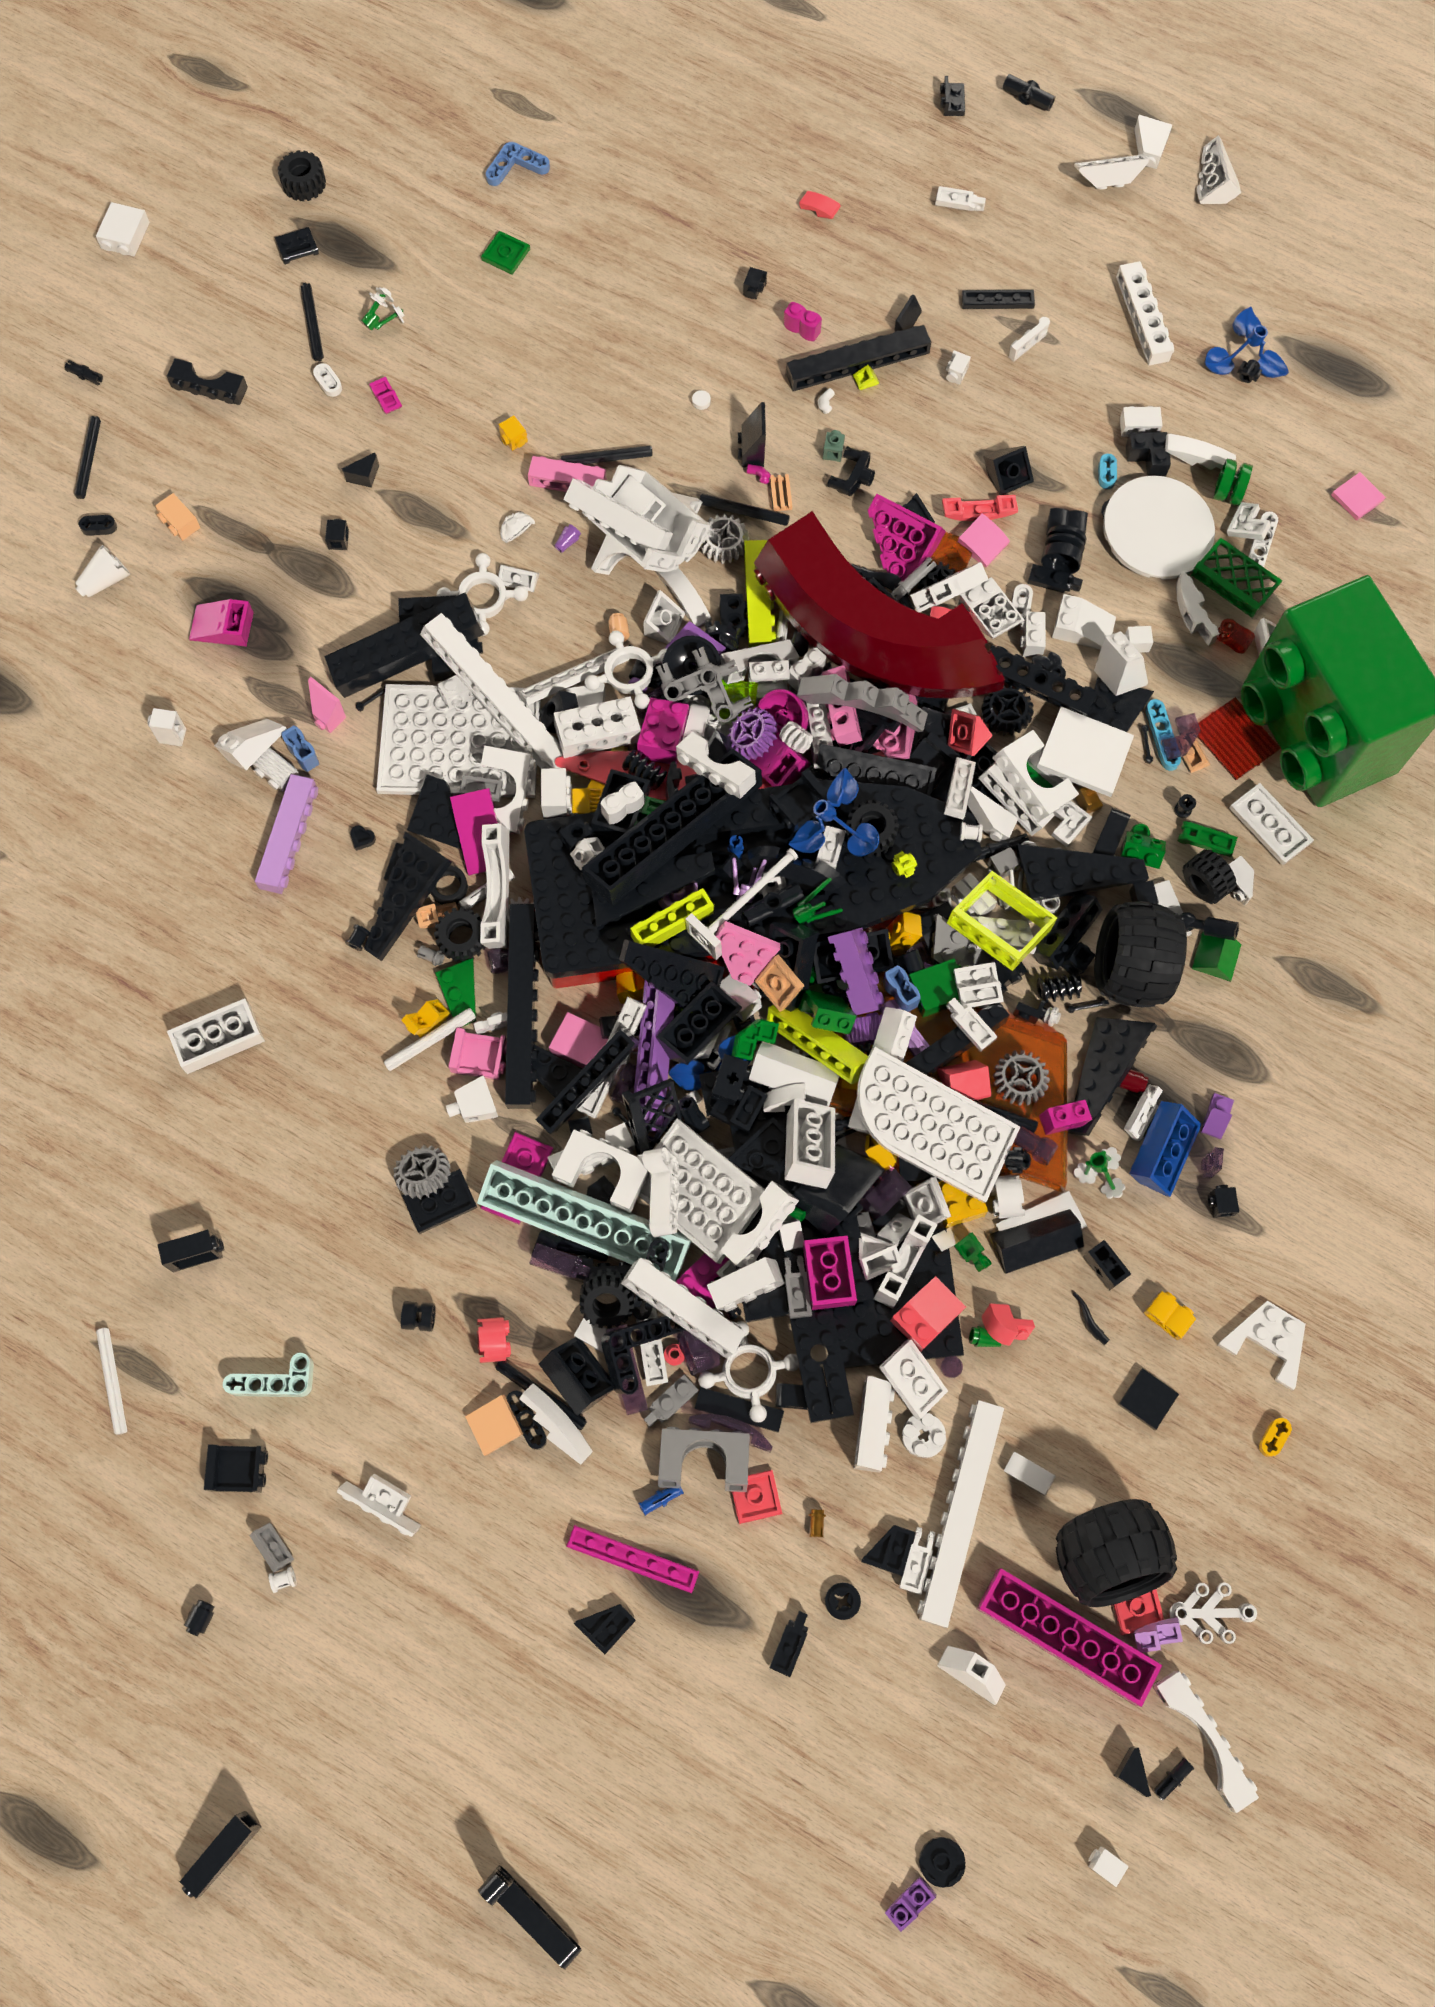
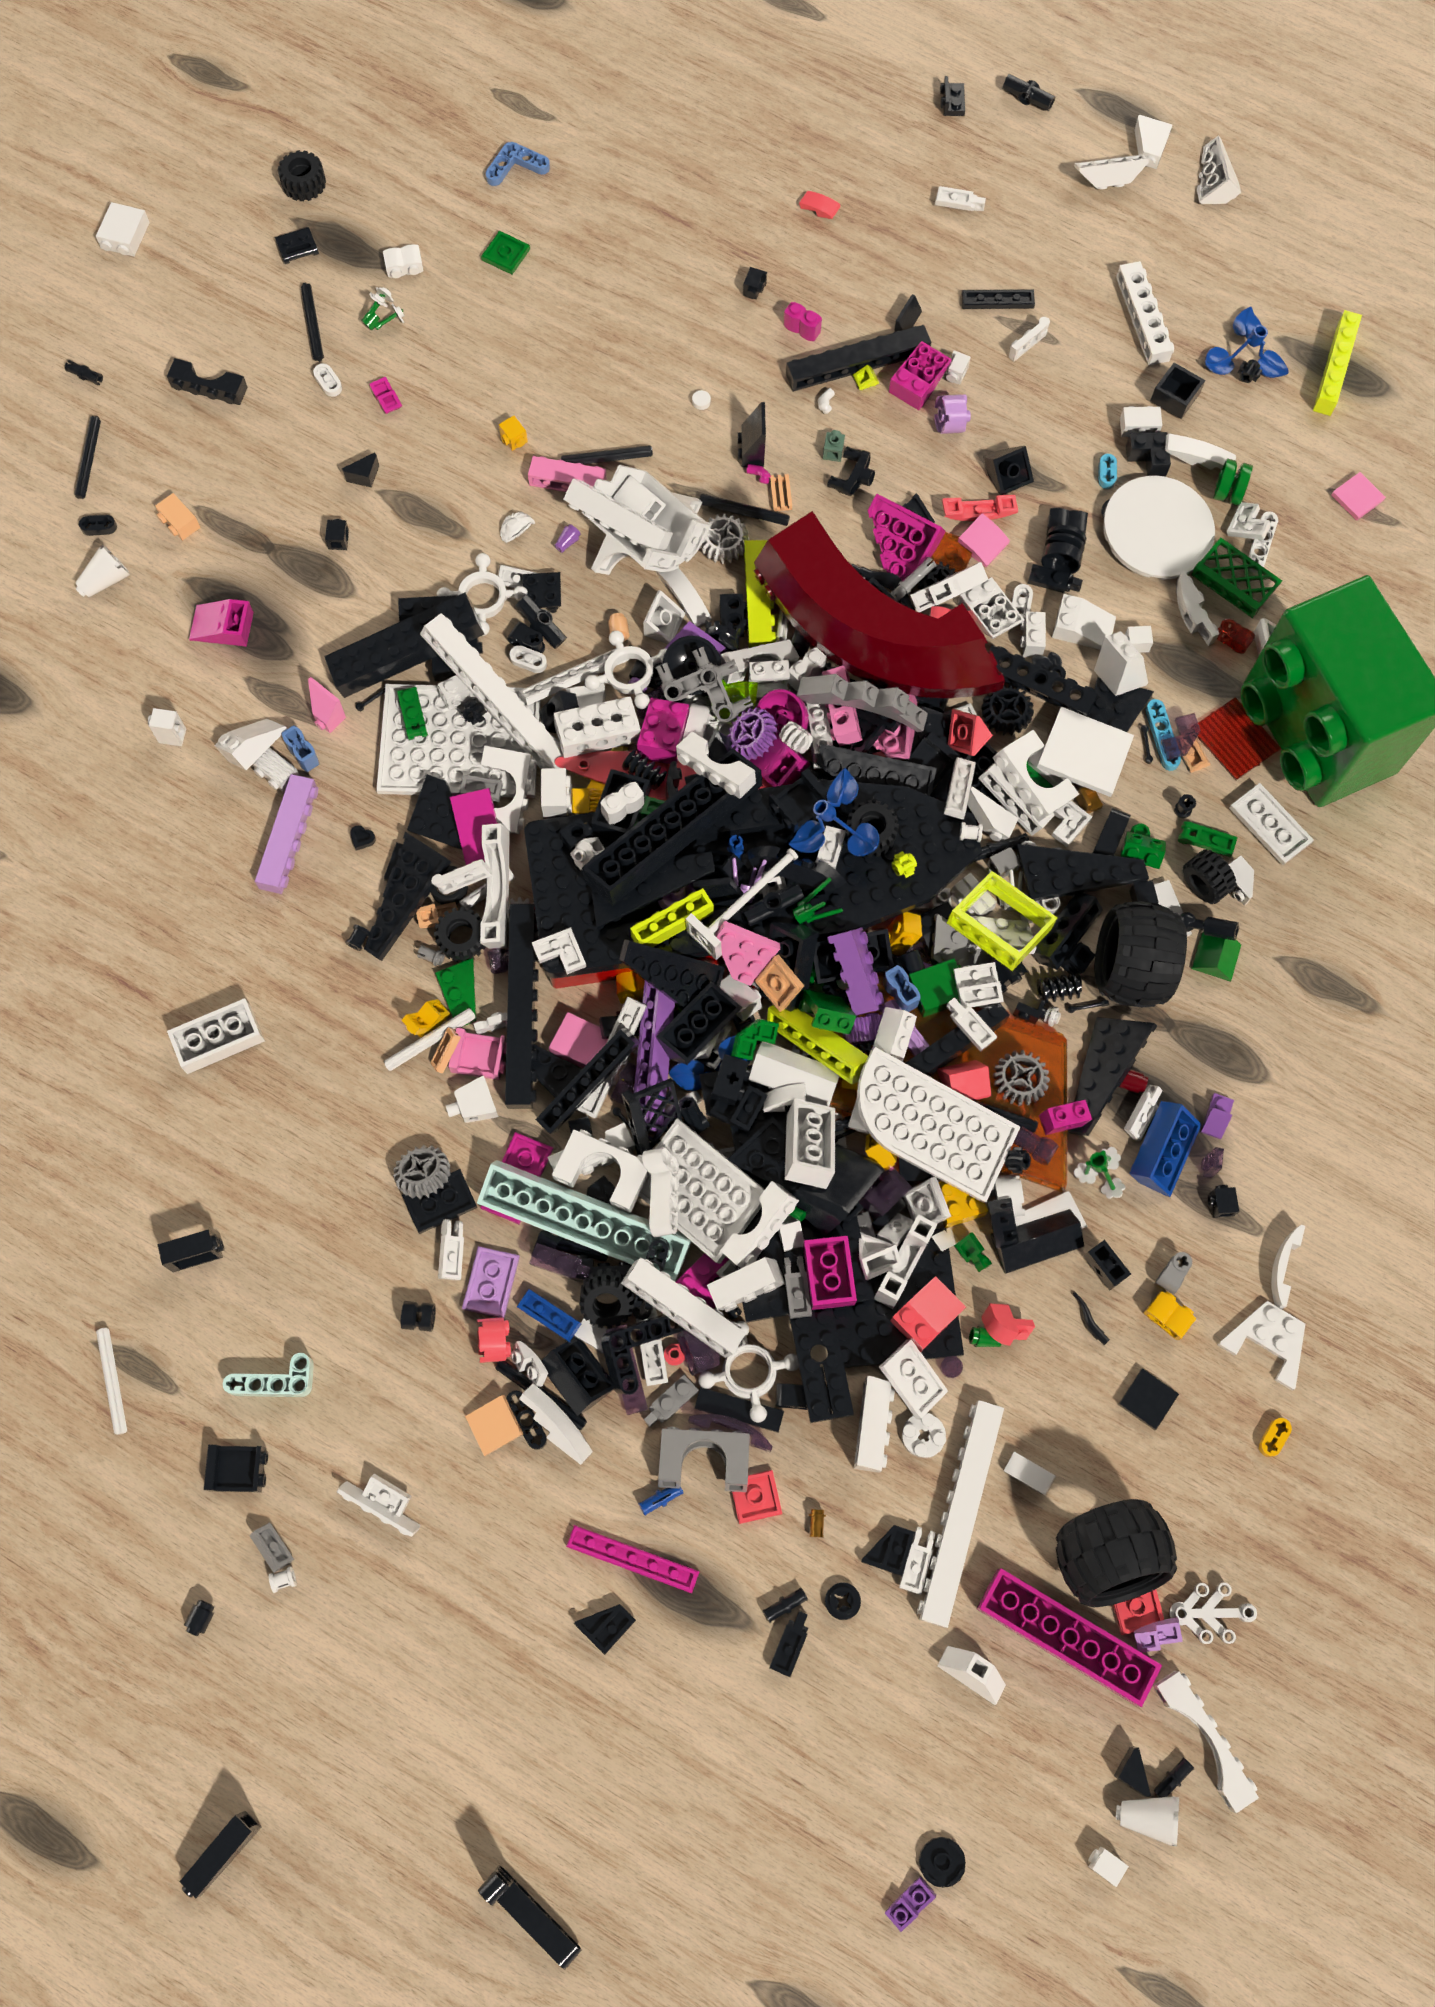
(403, 261): none -> white brick
(412, 713): none -> green plate
(445, 1050): none -> light nougat tile
(451, 1251): none -> white hinge
(461, 877): none -> white plate
(473, 712): none -> black gear
(491, 1282): none -> lavender tile
(527, 637): none -> black piece
(527, 1360): none -> white slope
(529, 658): none -> white plate
(541, 621): none -> black piece
(544, 589): none -> black hinge
(549, 1315): none -> blue plate
(562, 945): none -> white plate
(721, 891): none -> black tile
(785, 1605): none -> black pin
(919, 375): none -> dark pink slope
(951, 414): none -> lavender brick
(1002, 1221): none -> black hinge
(1151, 1817): none -> white cone
(1173, 1275): none -> light grey piece
(1177, 390): none -> black piece
(1279, 1290): none -> white slope
(1337, 363): none -> neon yellow brick

